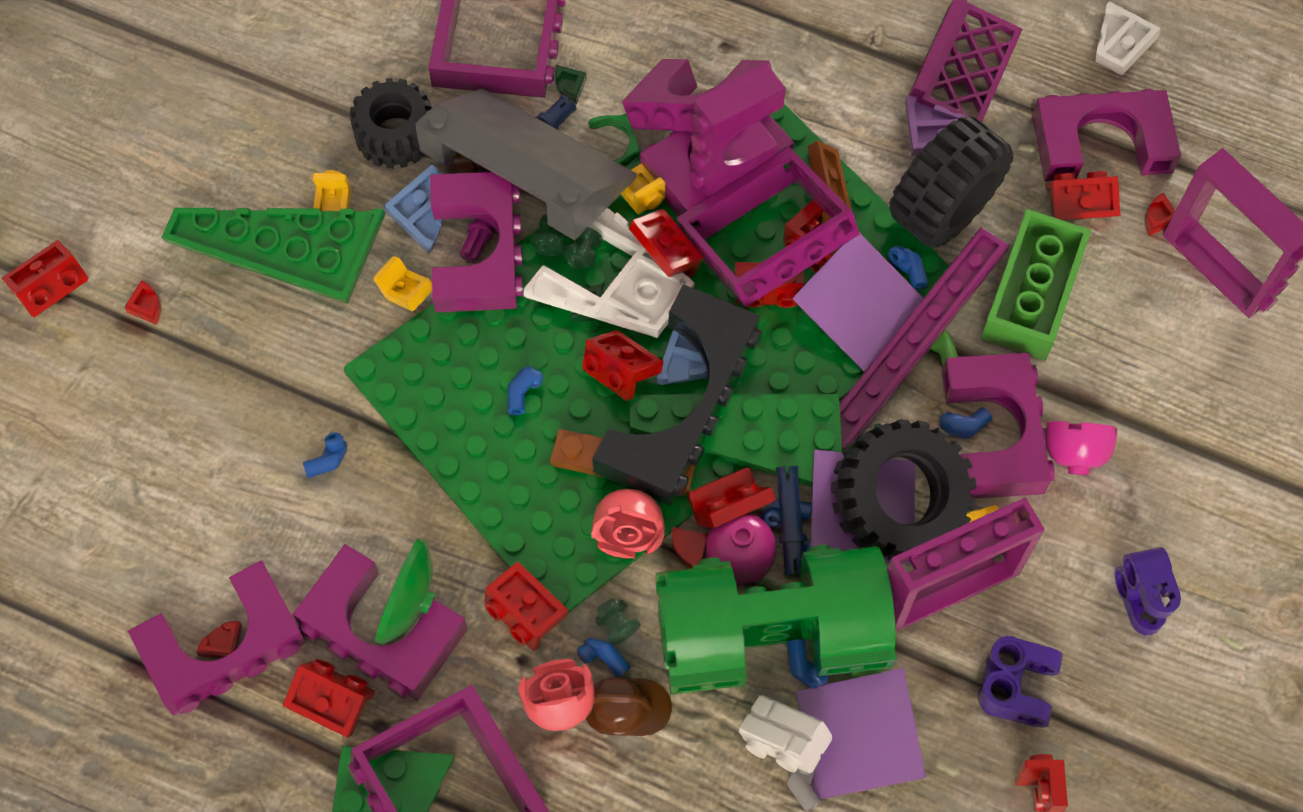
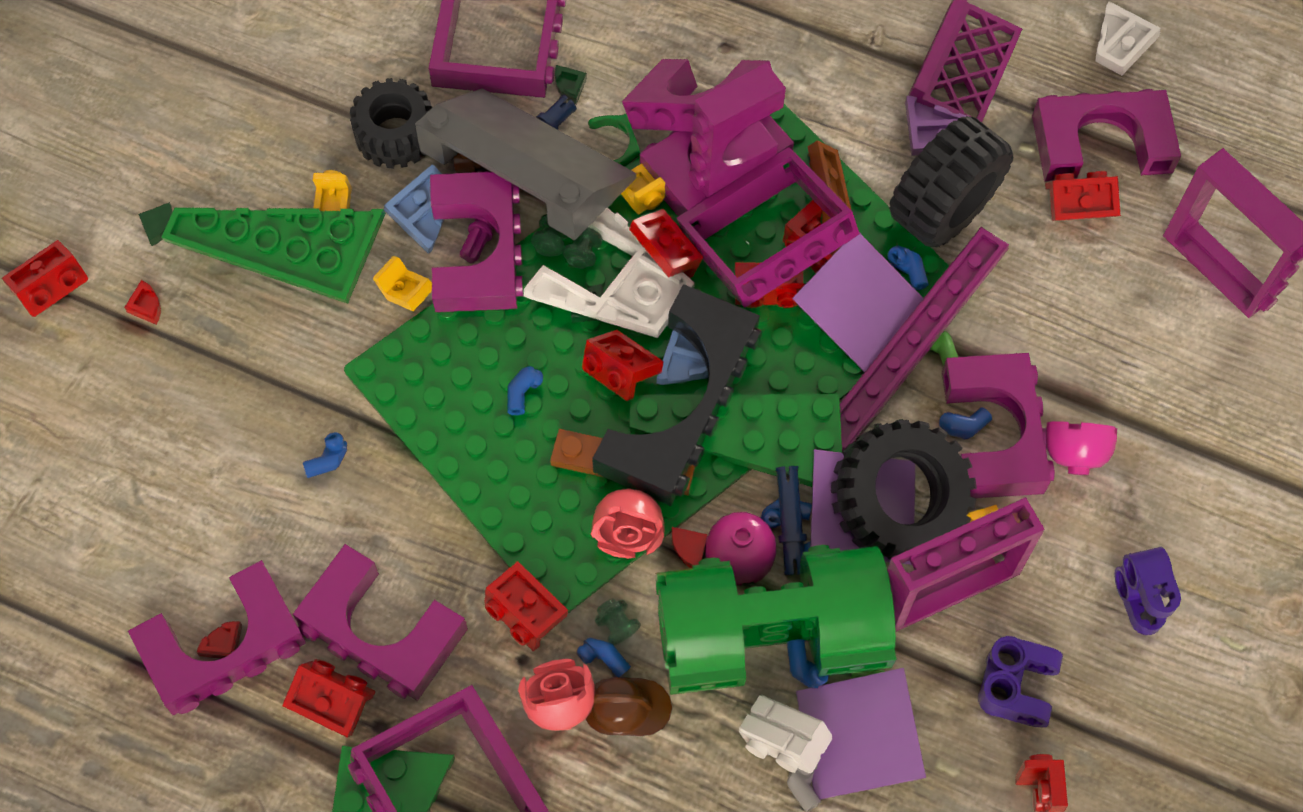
(155, 222): none -> dark green tile
(408, 595): green dish -> none
(728, 498): red bracket -> none
(1036, 285): bright green brick -> none
(1158, 215): red tile -> none

